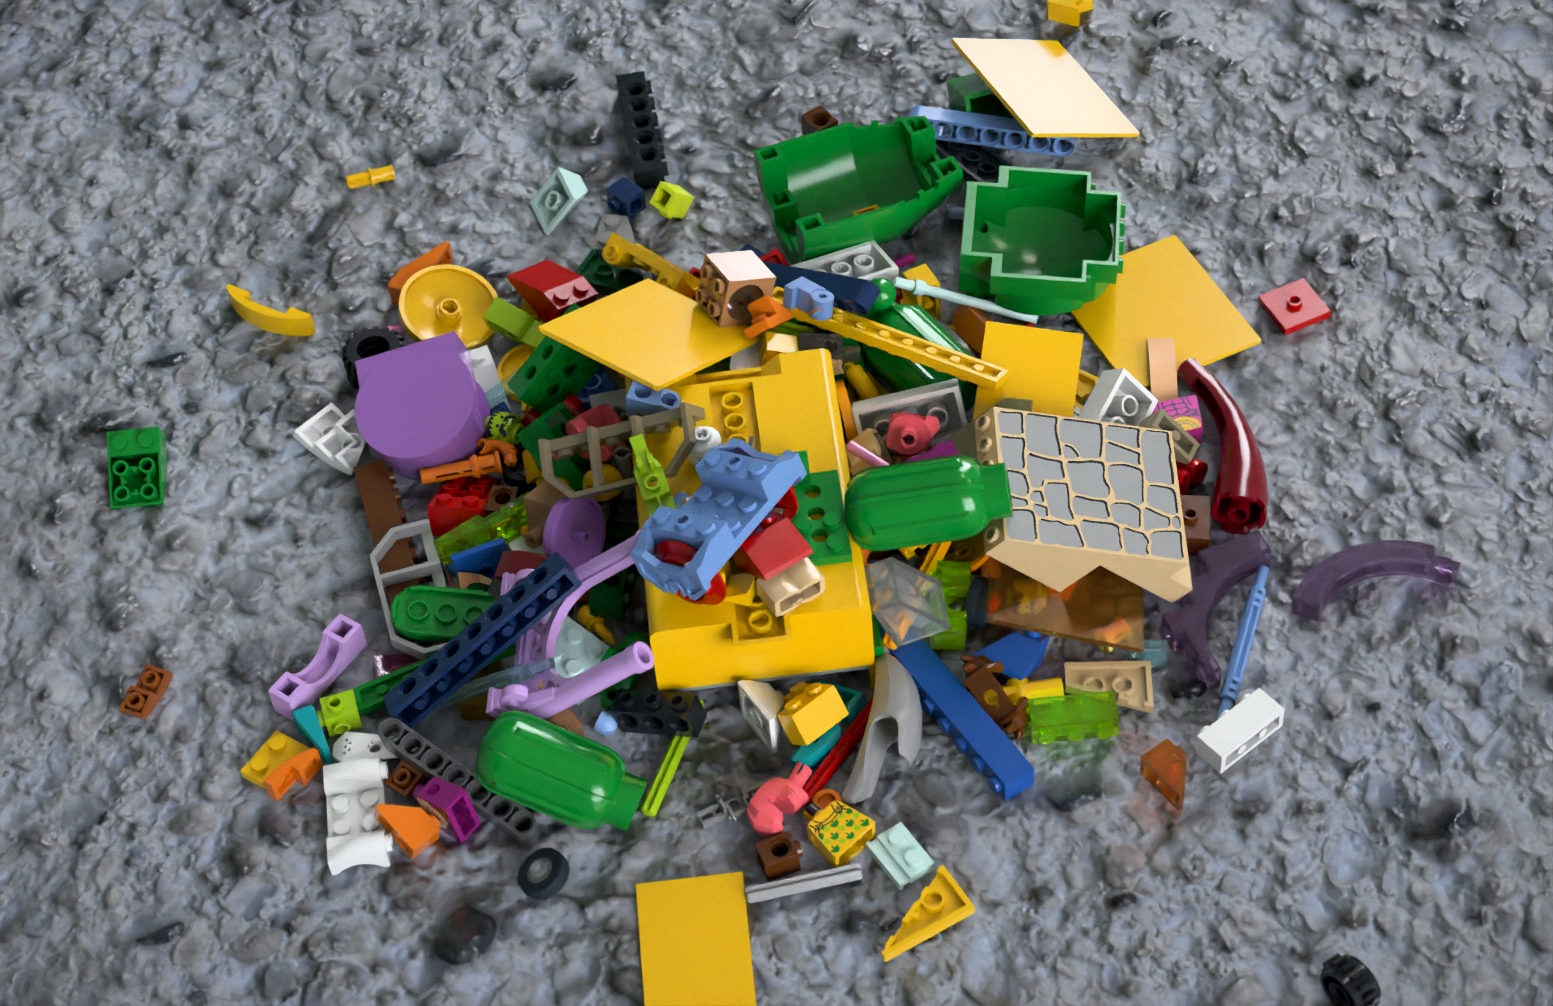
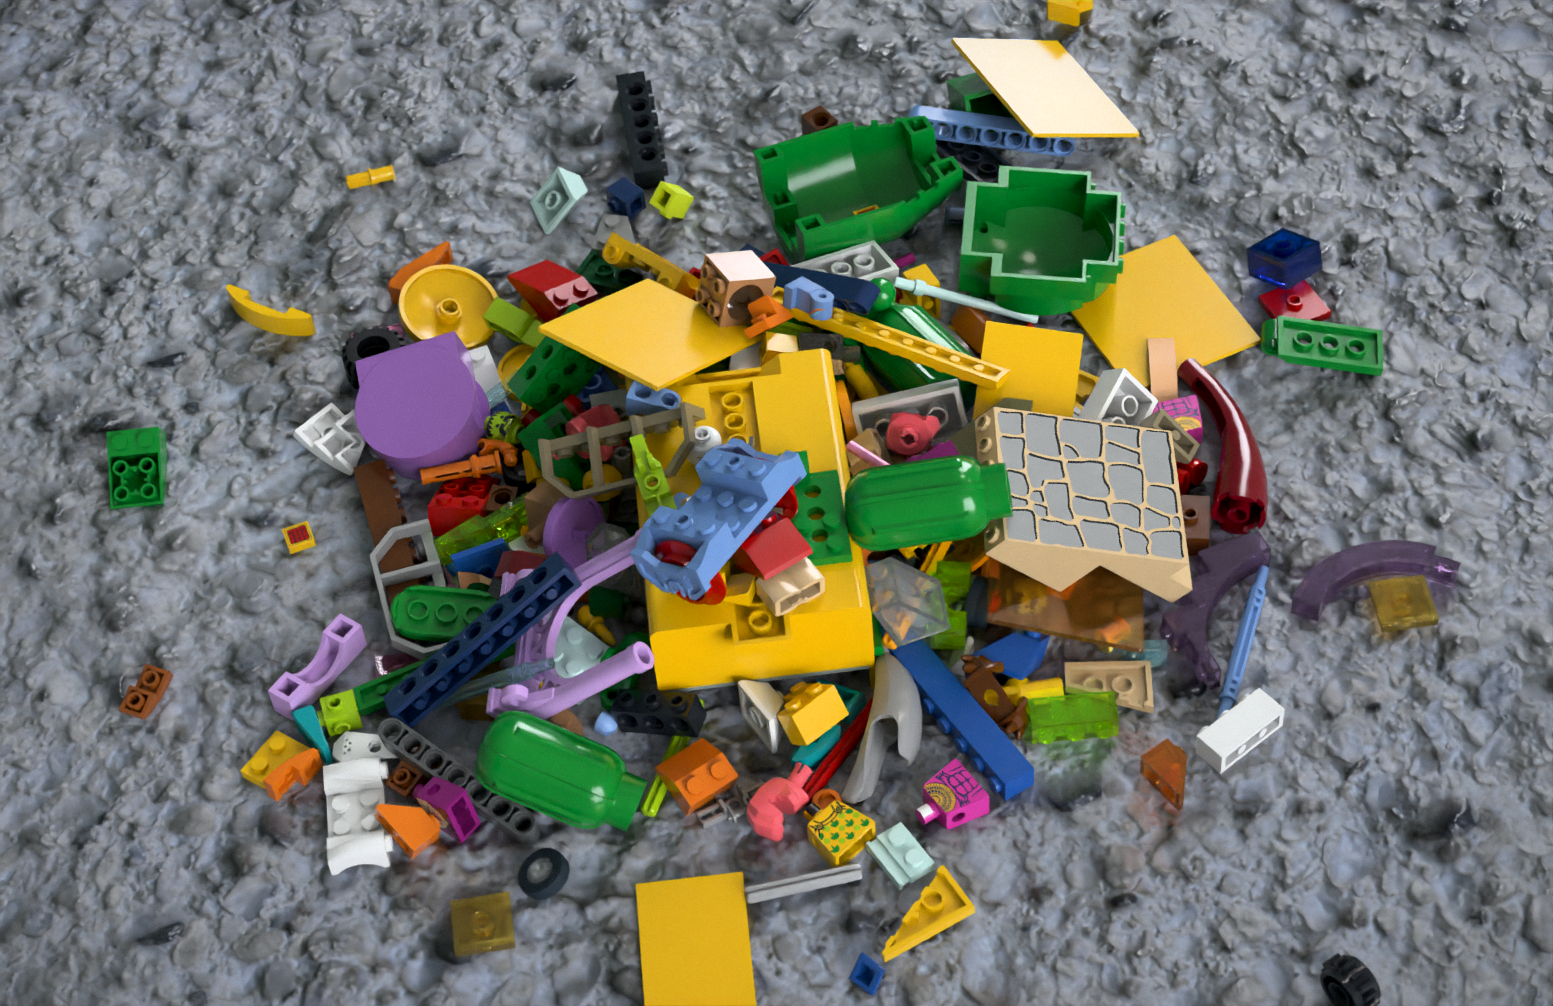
(298, 537): none -> tile
(482, 924): none -> clear yellow plate
(604, 538): none -> clear slope
(697, 775): none -> orange slope
(777, 867): reddish brown brick -> none
(867, 973): none -> blue slope
(952, 797): none -> dark pink torso
(955, 664): none -> white slope
(1282, 334): none -> green hinge
(1284, 258): none -> clear blue brick
(1403, 603): none -> clear yellow plate

